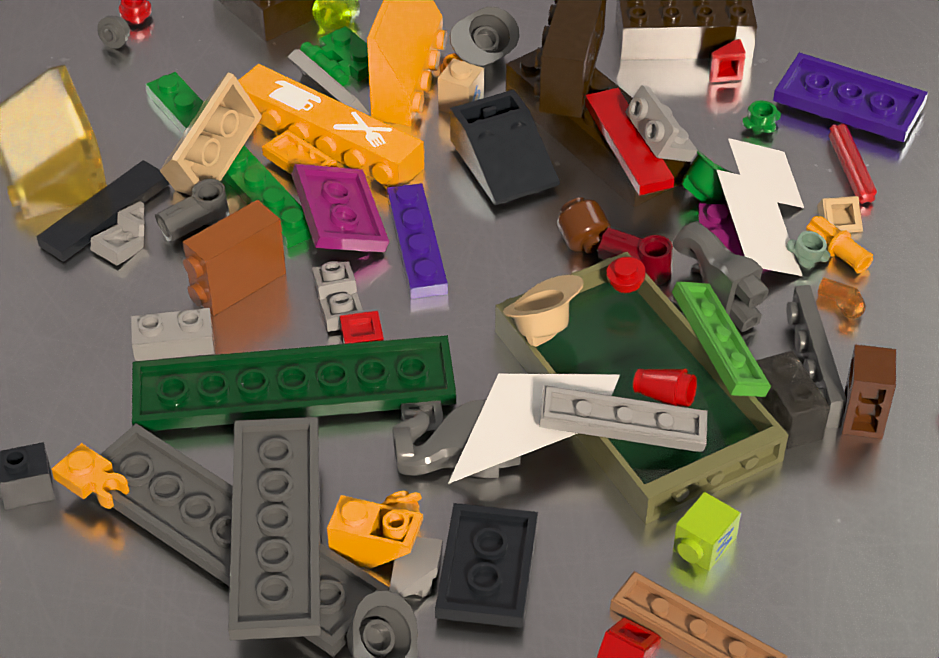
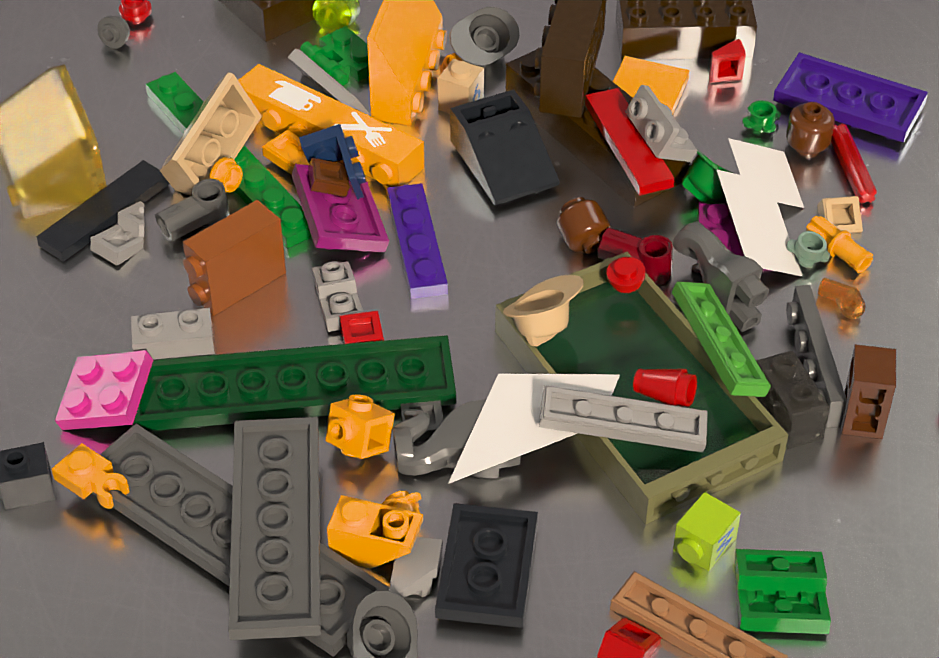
(104, 390): none -> plate
(227, 172): none -> light orange plate
(328, 177): none -> reddish brown tile
(333, 146): none -> dark blue bracket
(359, 427): none -> light orange brick
(664, 80): none -> light orange tile
(781, 591): none -> green slope
(810, 128): none -> reddish brown head

